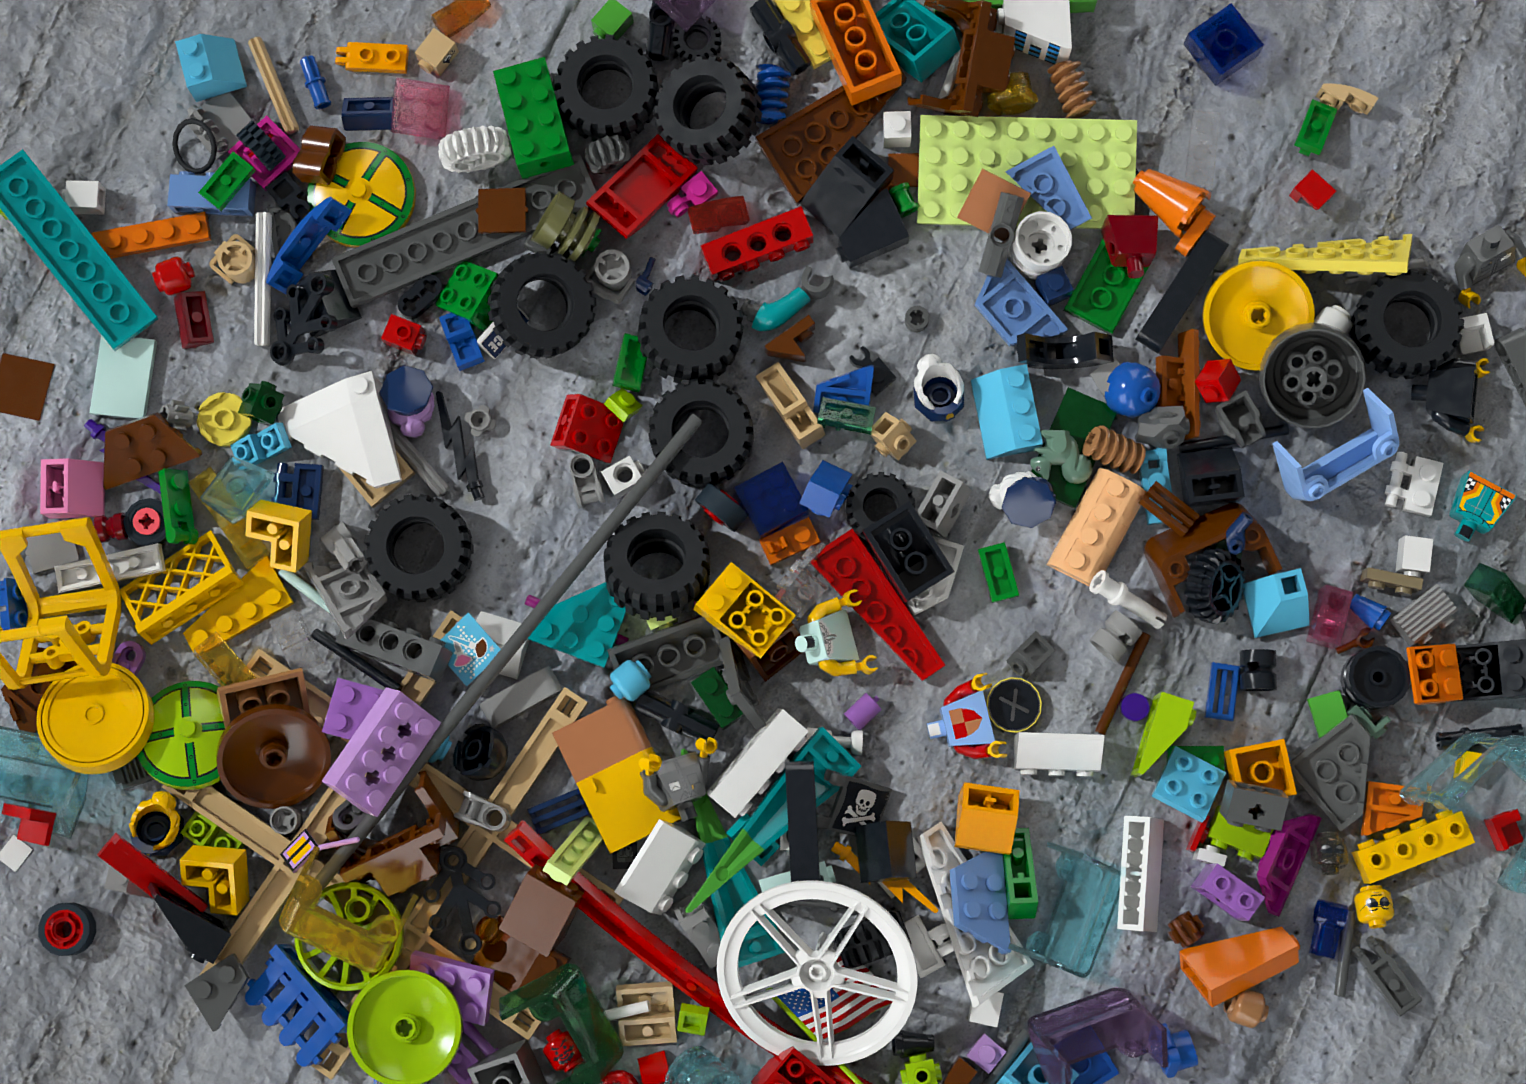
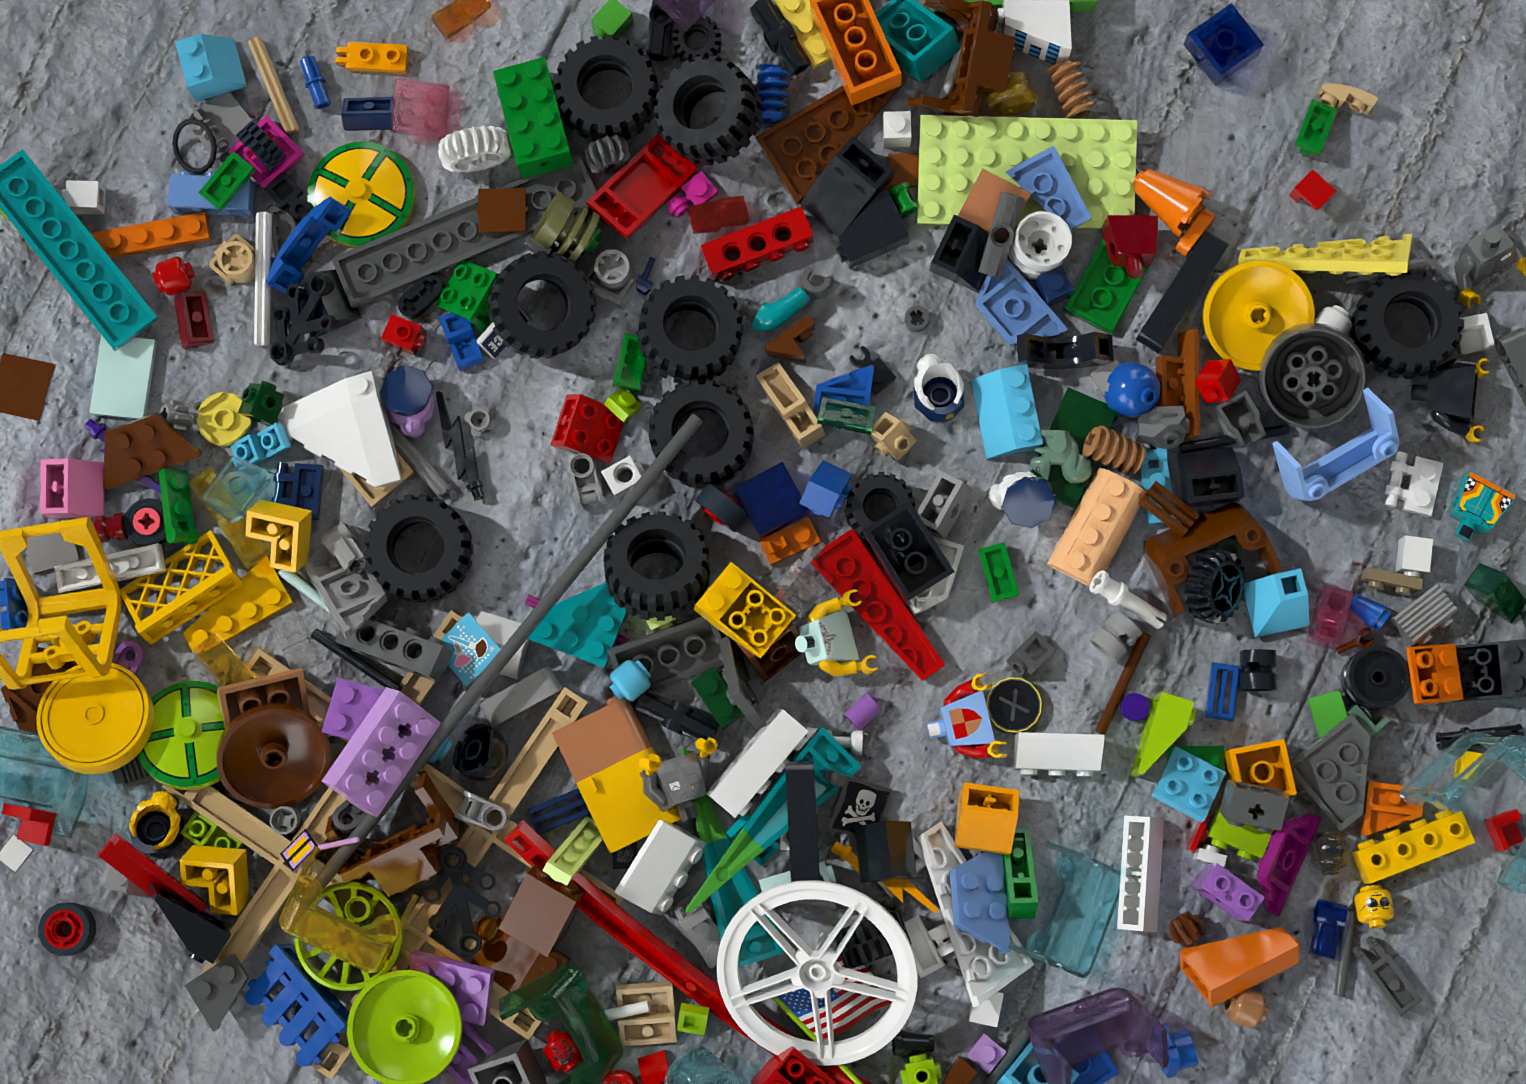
(319, 155): reddish brown brick -> none
(436, 52): tan brick -> none
(961, 254): none -> black slope
(1236, 533): dark blue arm -> none

